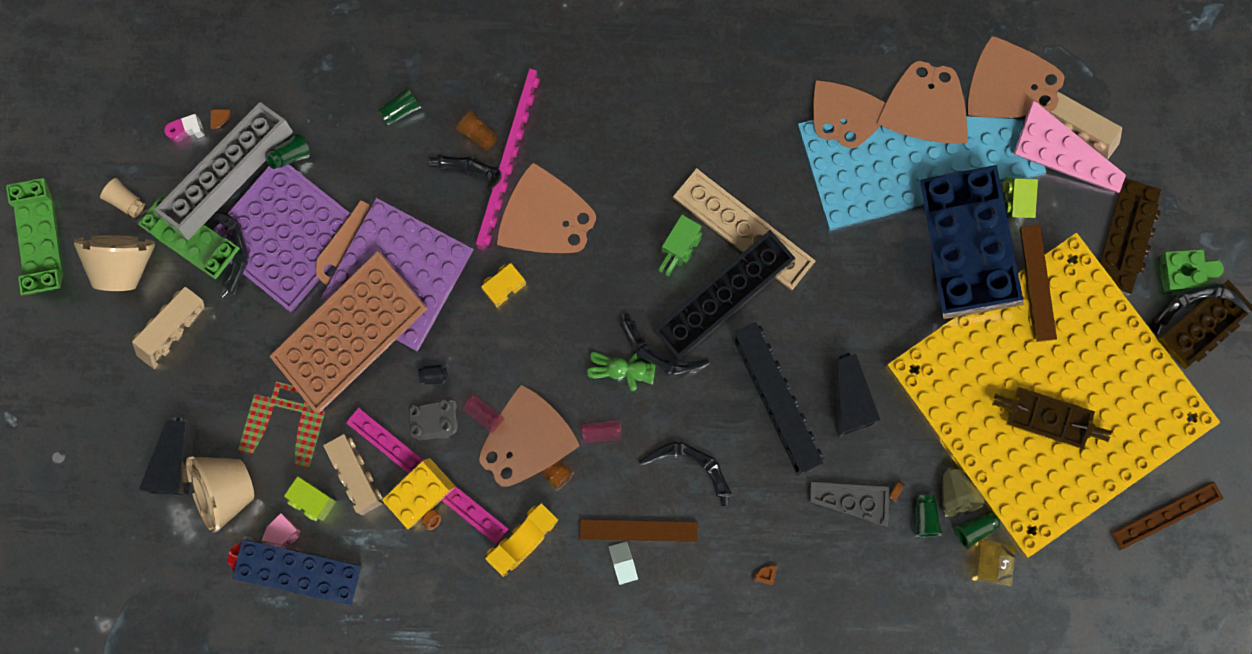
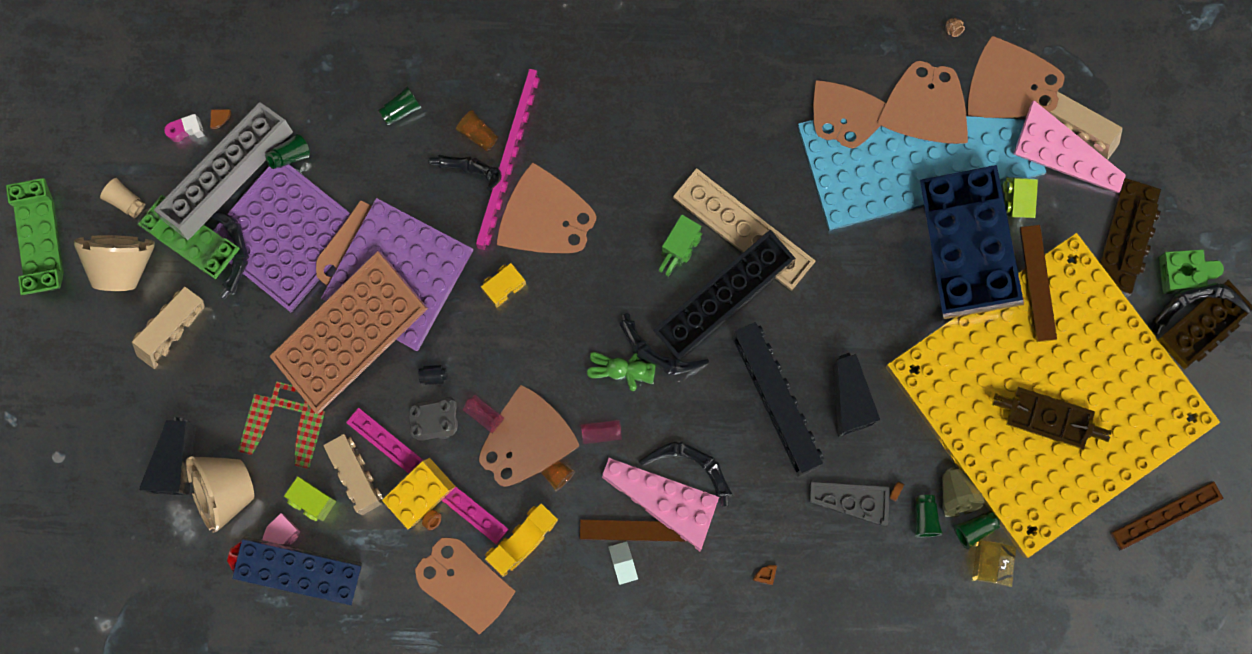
(472, 592): none -> nougat piece
(670, 502): none -> bright pink wing
(954, 27): none -> medium nougat plate

